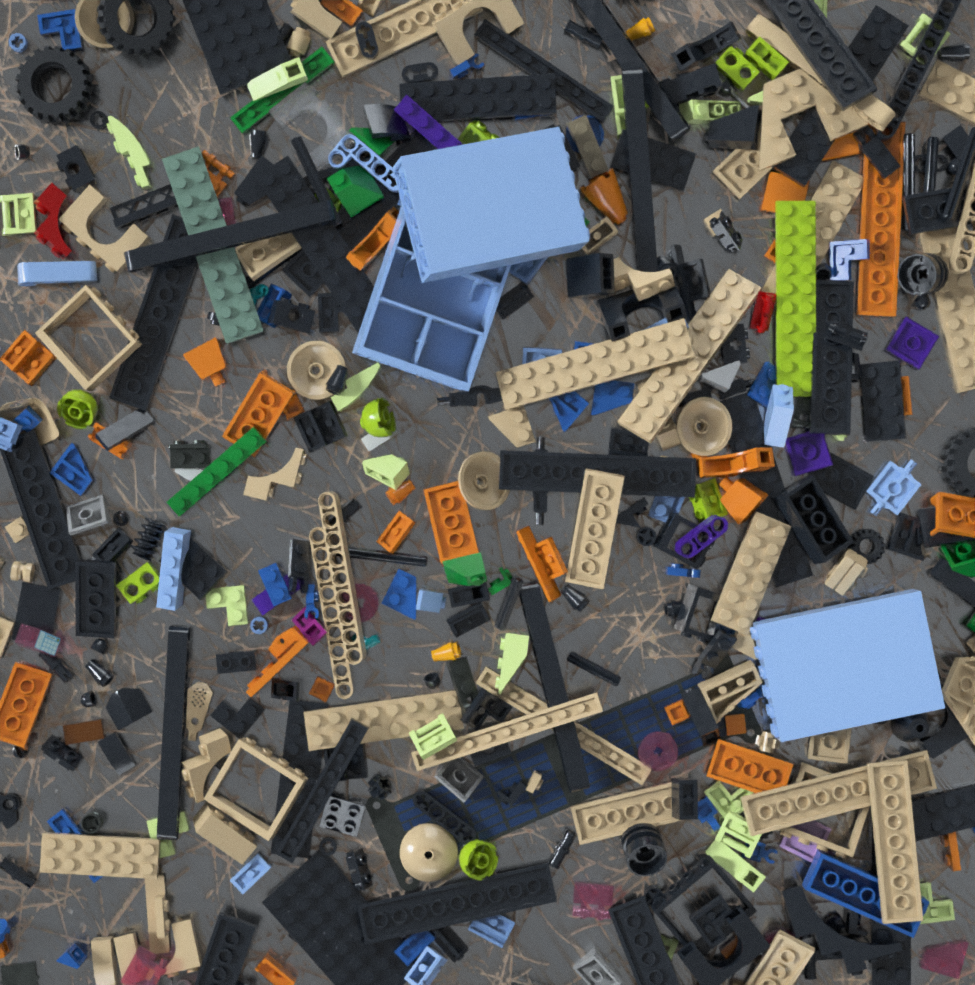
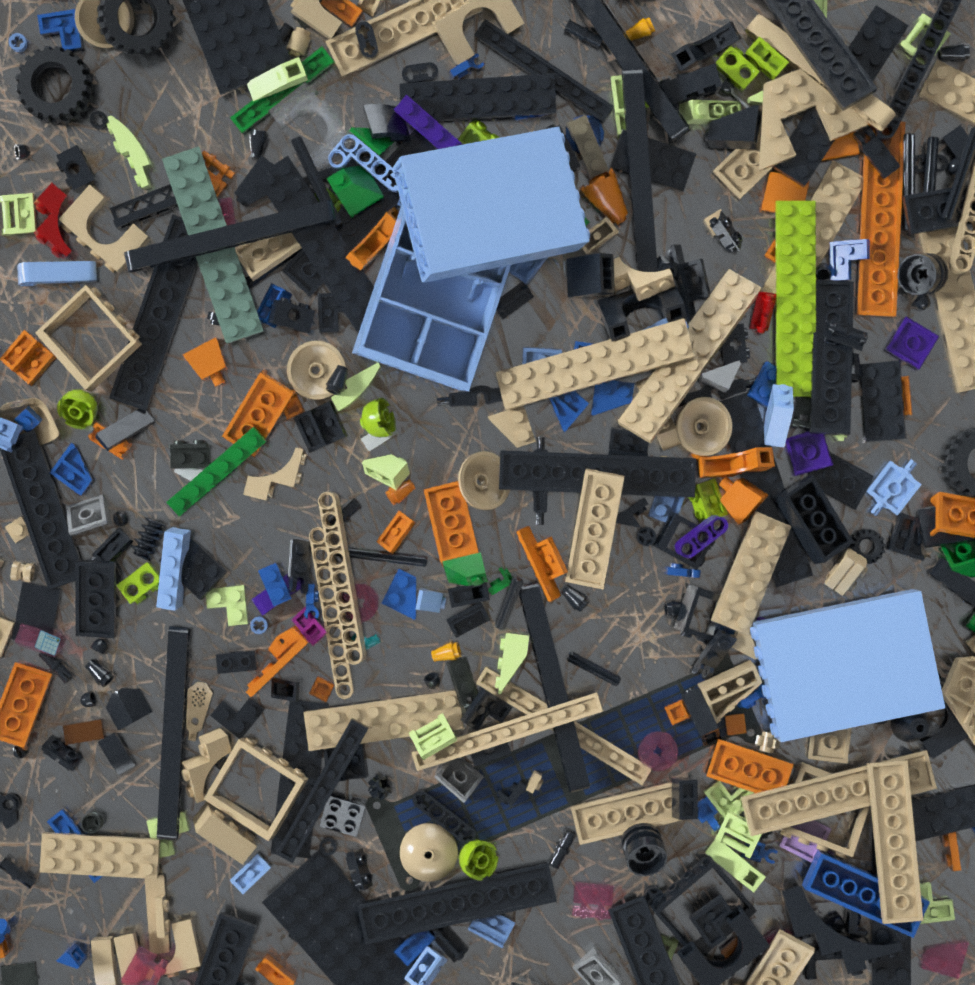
(258, 292): teal arm -> none

